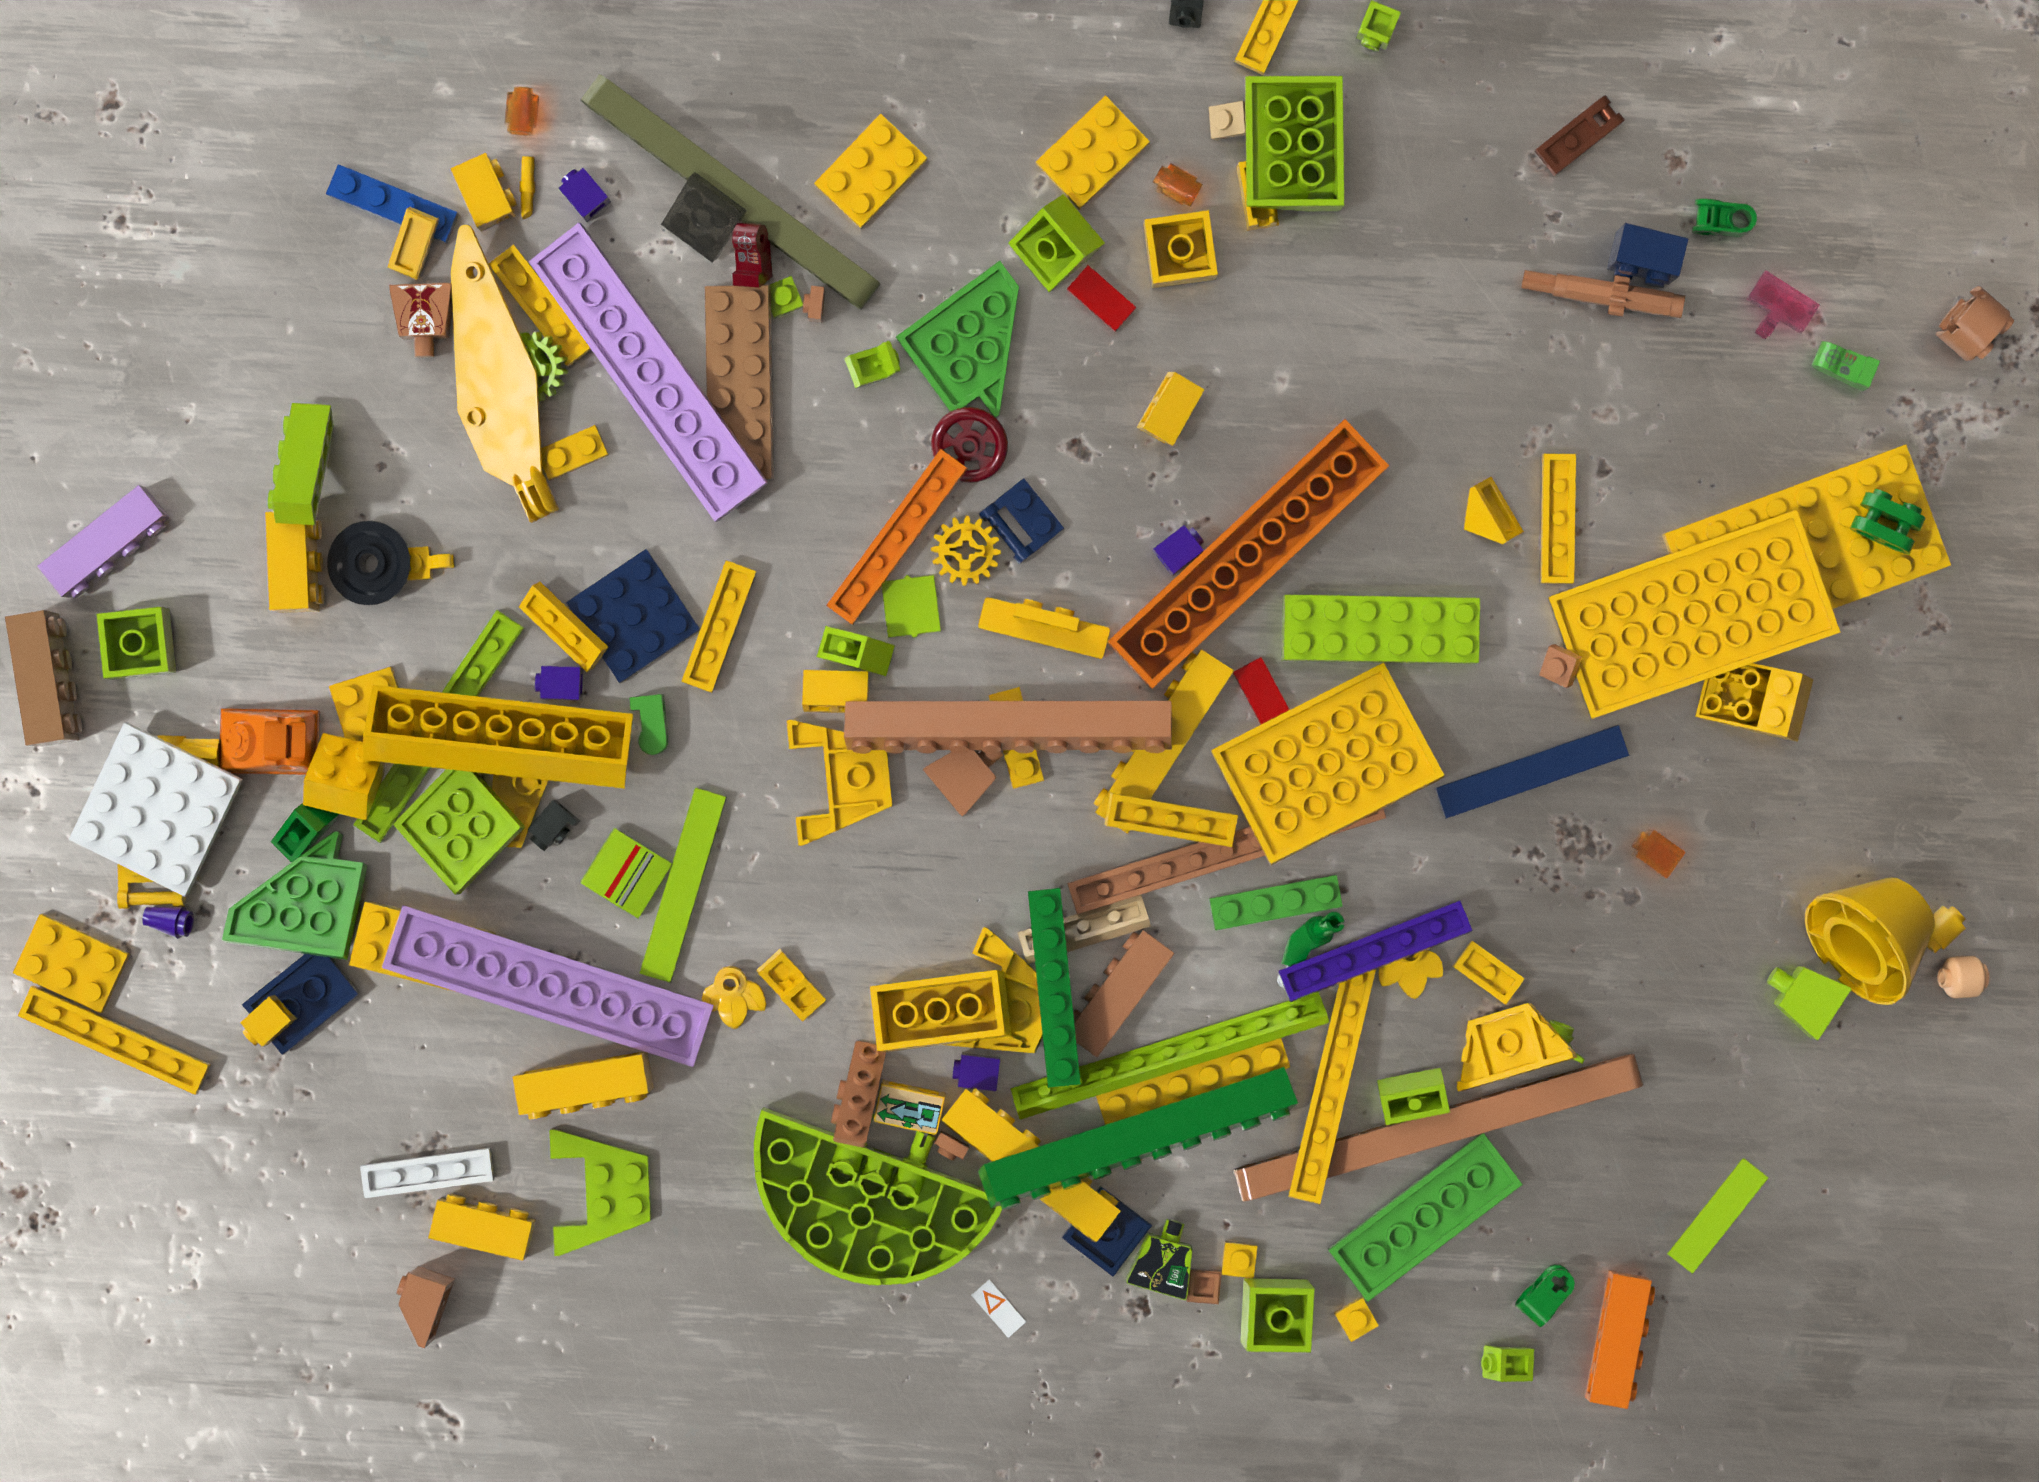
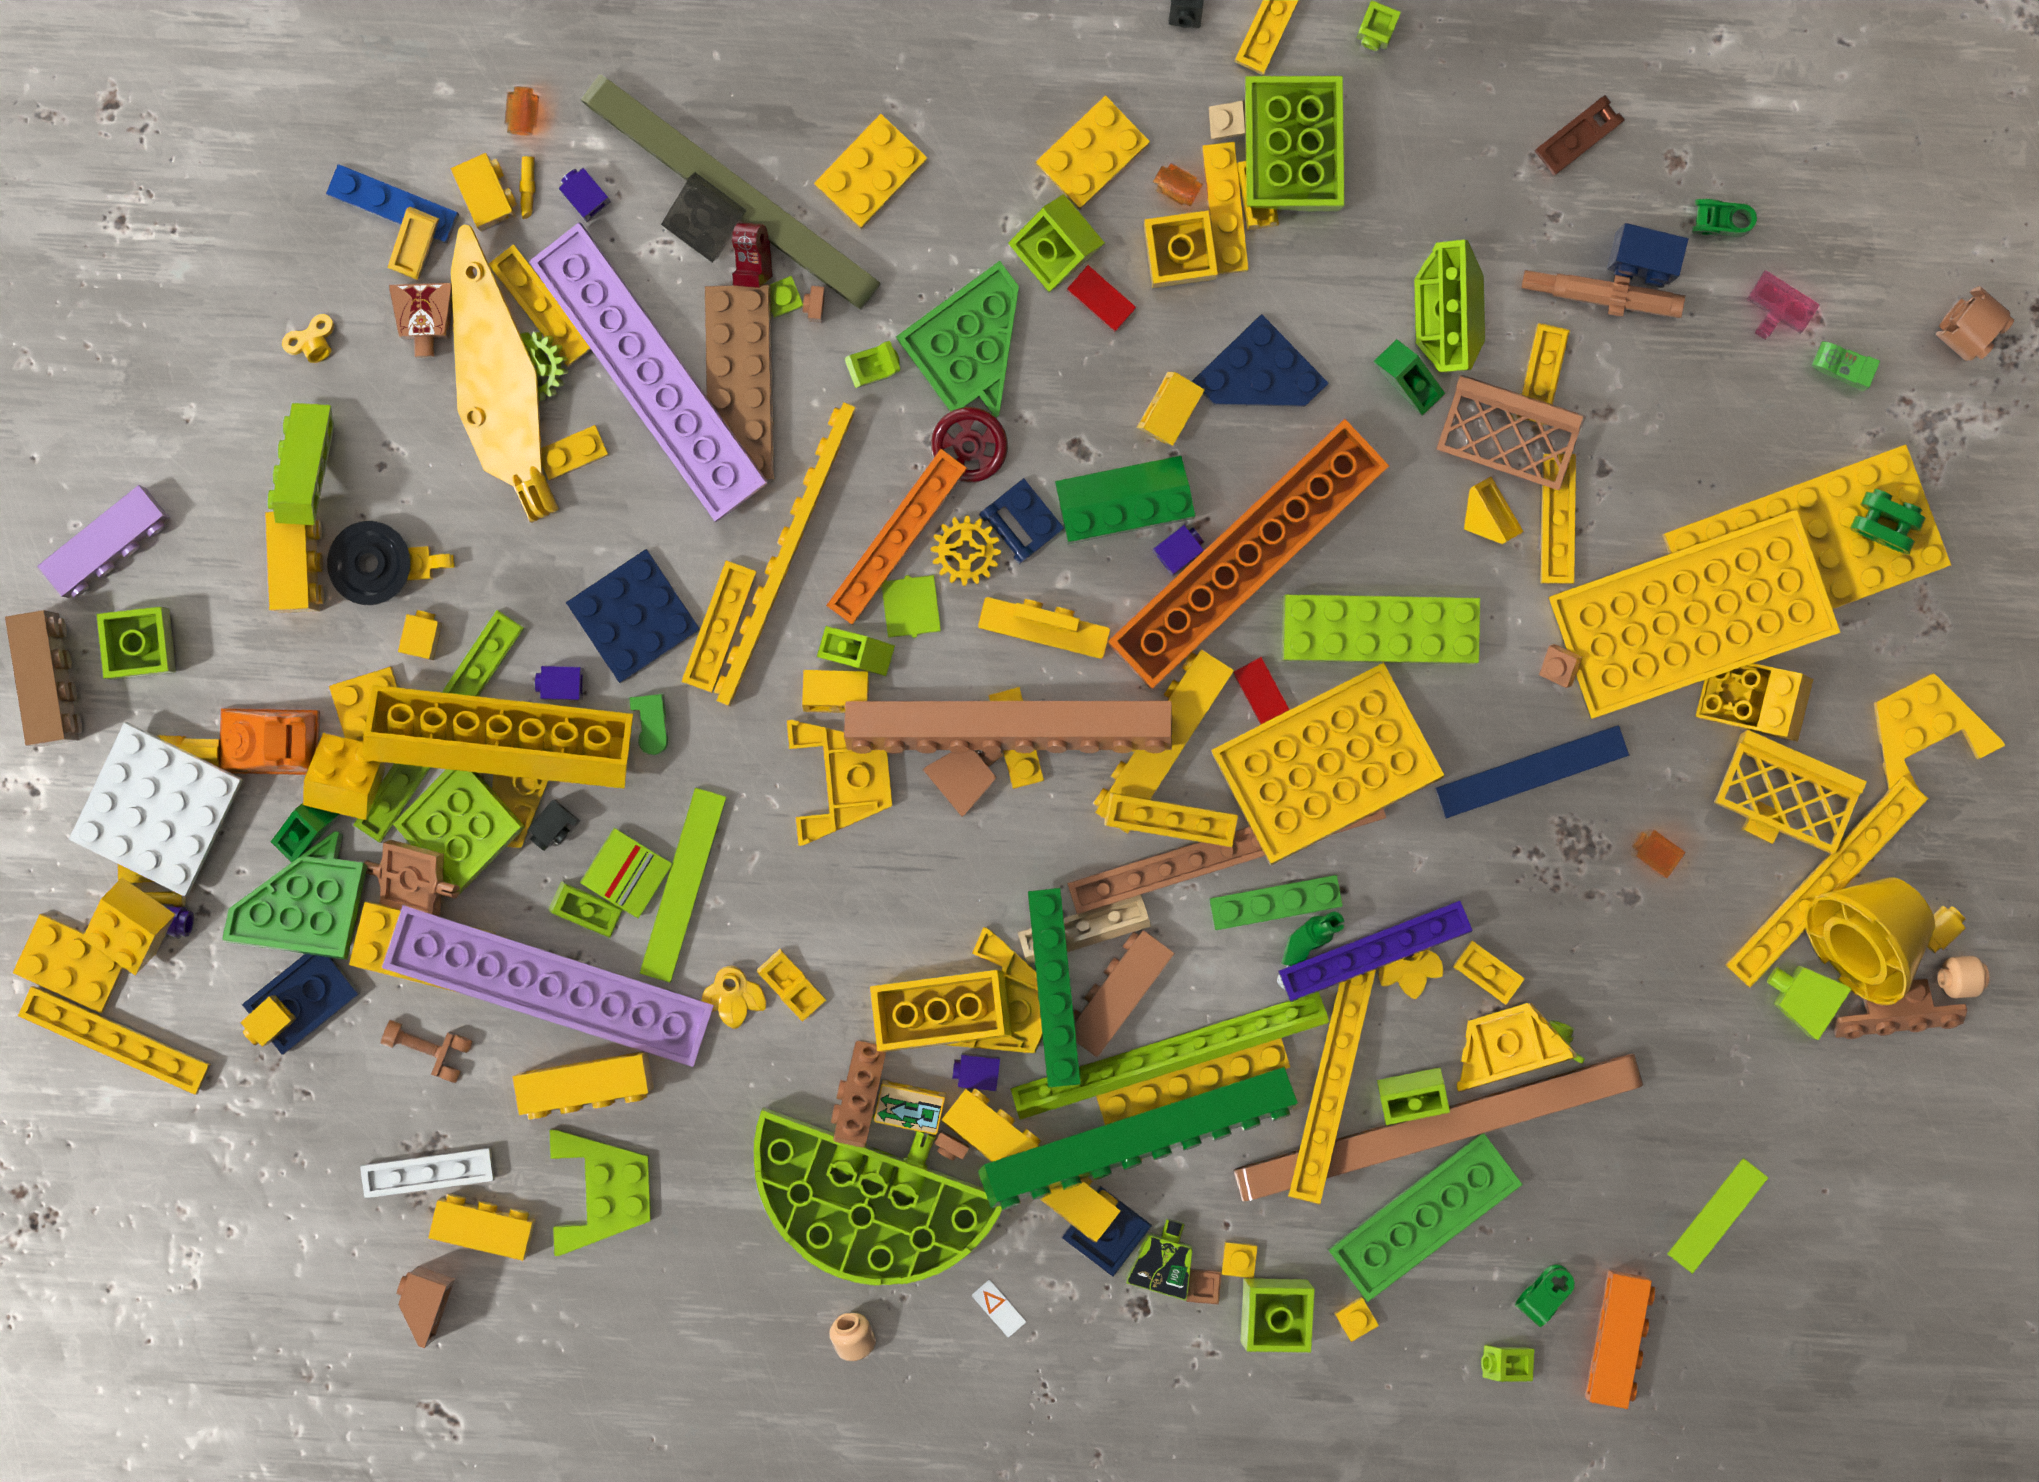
(128, 926): none -> yellow brick
(311, 340): none -> yellow piece
(395, 1035): none -> nougat bar
(411, 877): none -> nougat plate
(420, 635): none -> yellow brick
(563, 626): yellow plate -> none
(585, 909): none -> lime slope
(779, 566): none -> yellow plate
(852, 1336): none -> light nougat head
(1125, 500): none -> green slope
(1225, 207): none -> yellow plate
(1260, 371): none -> dark blue plate
(1409, 376): none -> green slope
(1450, 306): none -> lime wedge
(1520, 405): none -> nougat fence
(1545, 364): none -> yellow tile
(1760, 830): none -> yellow plate
(1794, 764): none -> yellow fence
(1830, 875): none -> yellow tile
(1911, 1013): none -> nougat bracket
(1922, 716): none -> yellow wing

